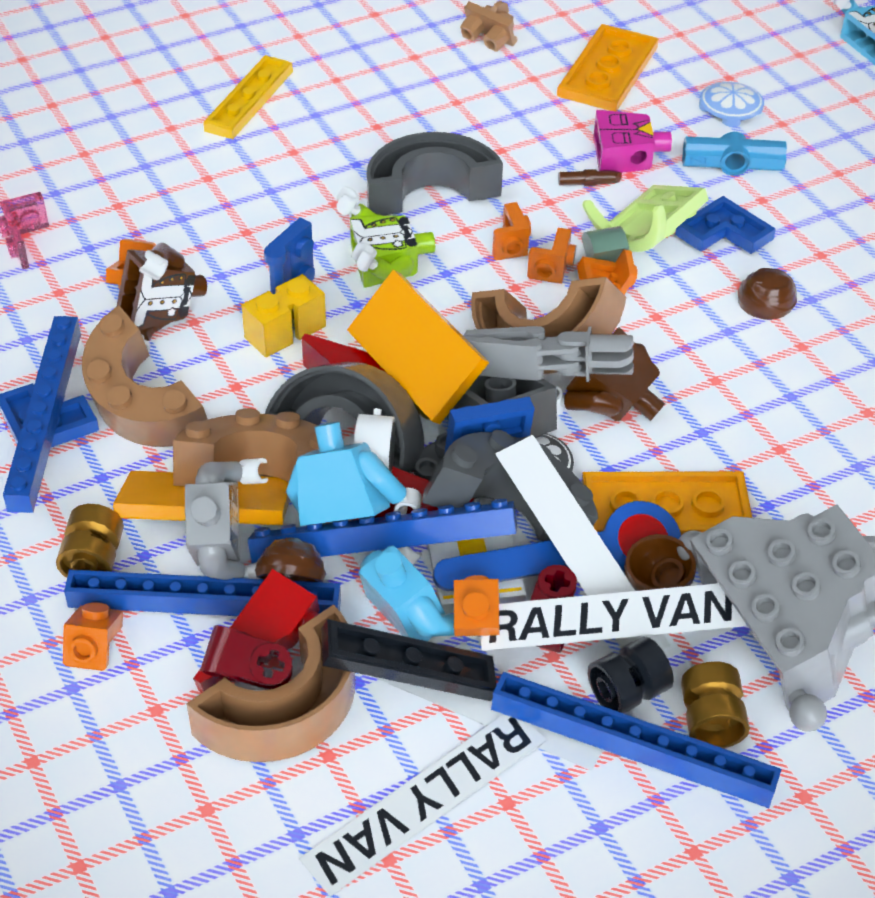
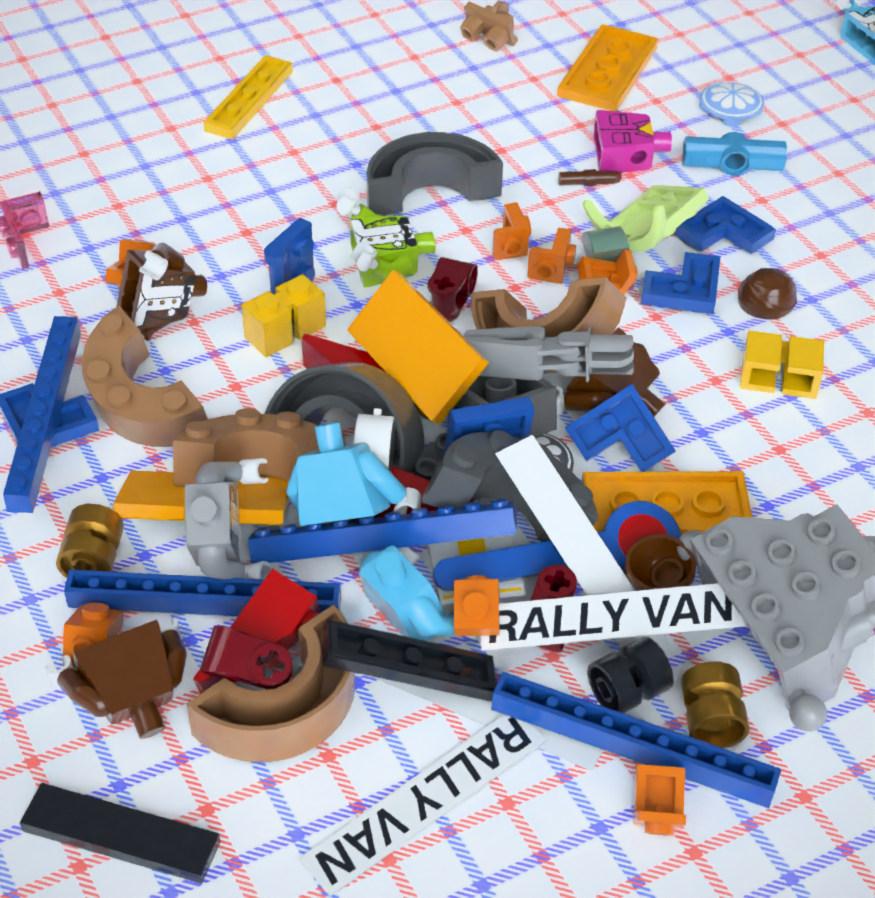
(121, 832): none -> black tile
(126, 675): none -> reddish brown torso
(293, 559): reddish brown piece -> none
(451, 286): none -> dark red piece
(623, 419): none -> blue plate
(659, 799): none -> orange bracket
(691, 291): none -> blue plate
(801, 358): none -> yellow piece

